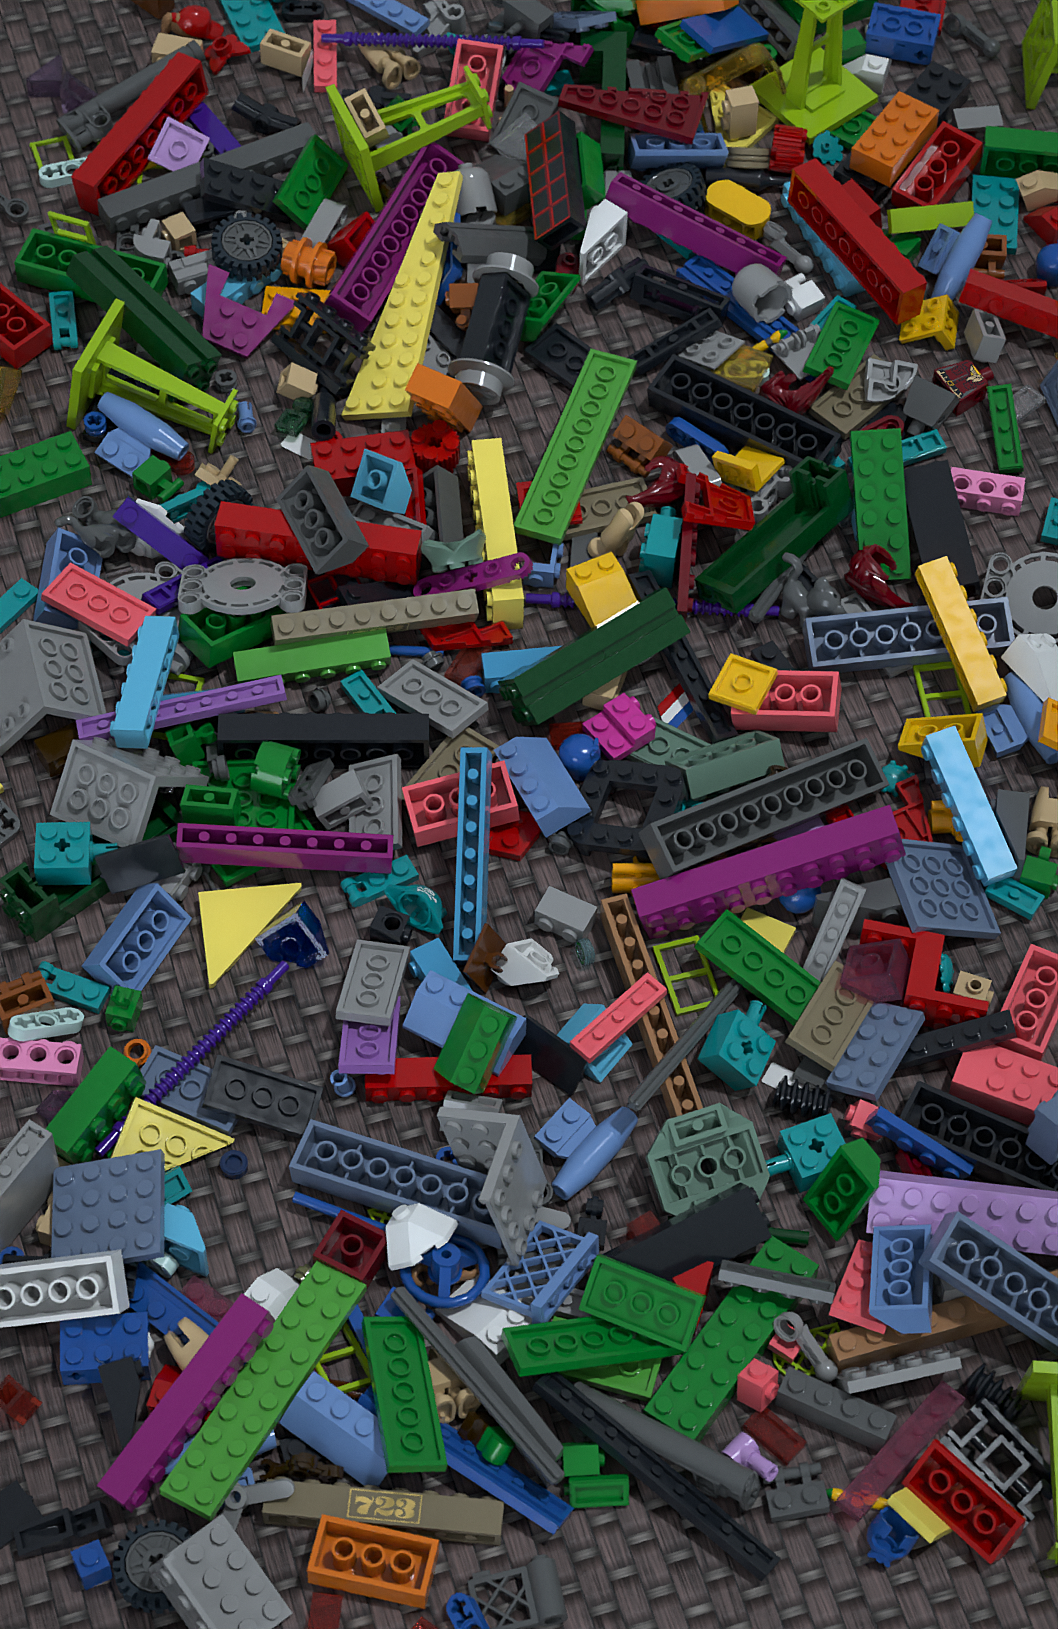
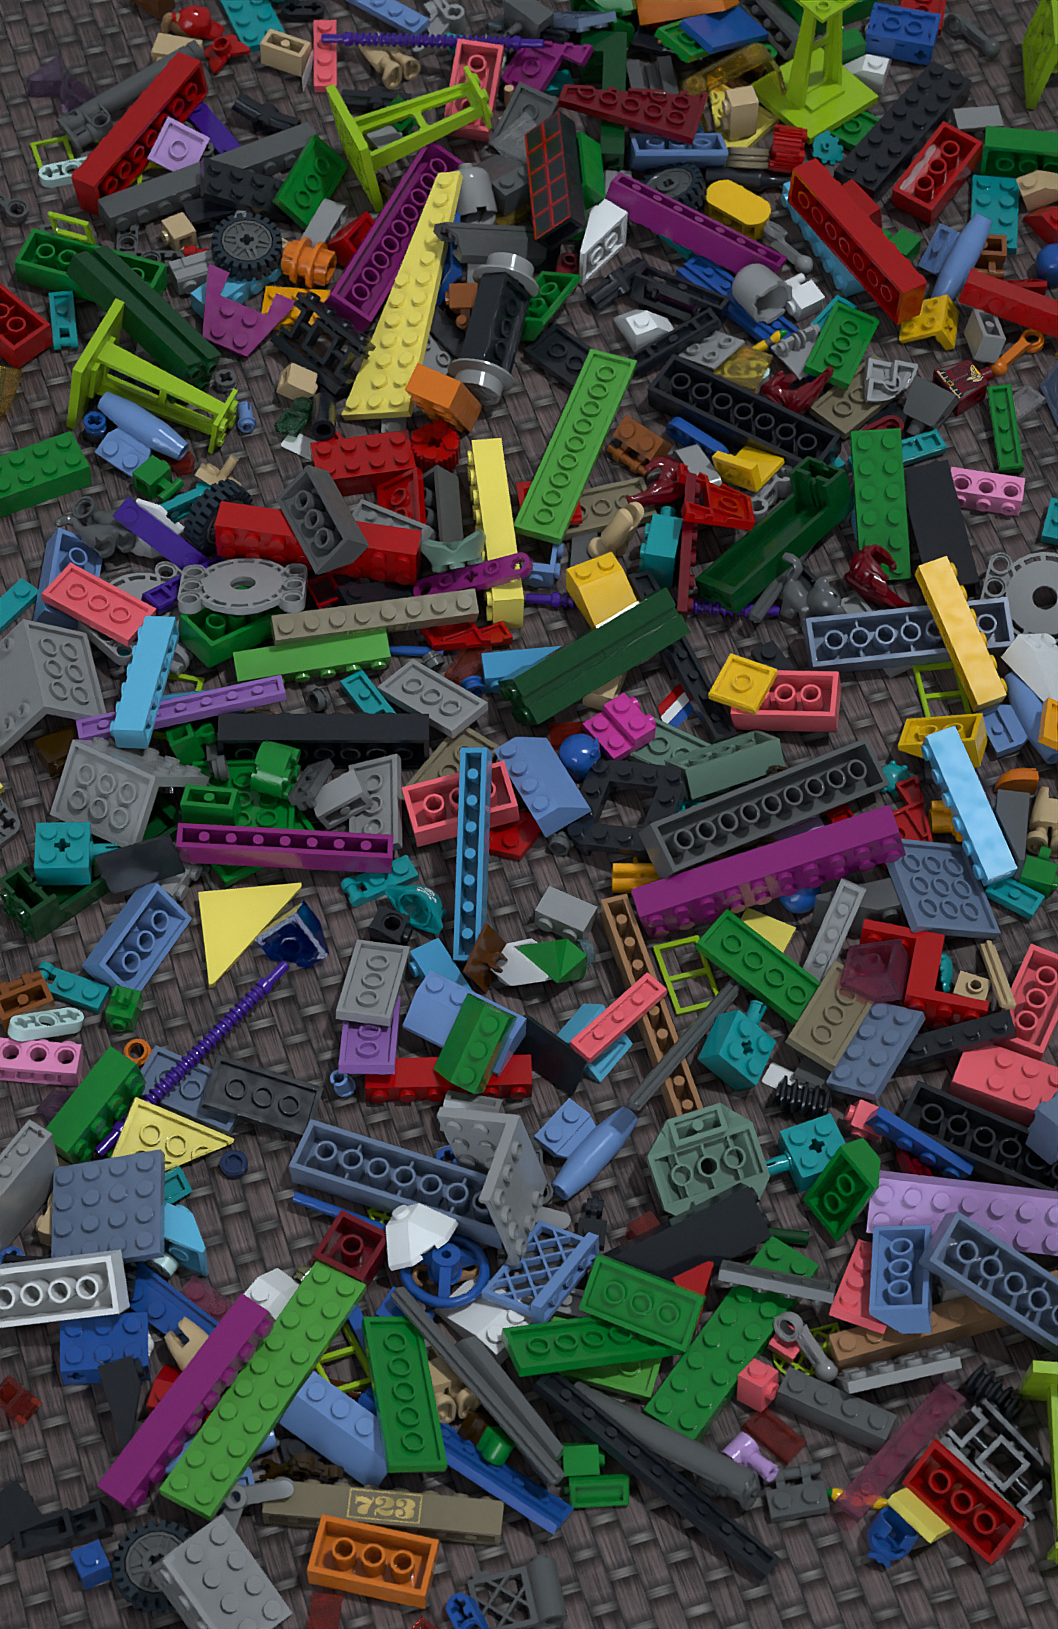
(151, 246): light grey brick -> none
(367, 117): tan brick -> none
(382, 483): medium azure slope -> none
(557, 959): none -> green slope
(642, 327): none -> white slope
(894, 138): orange brick -> none
(929, 217): lime slope -> none
(997, 976): none -> tan axle
(1000, 367): none -> orange piece
(1018, 780): none -> orange brick

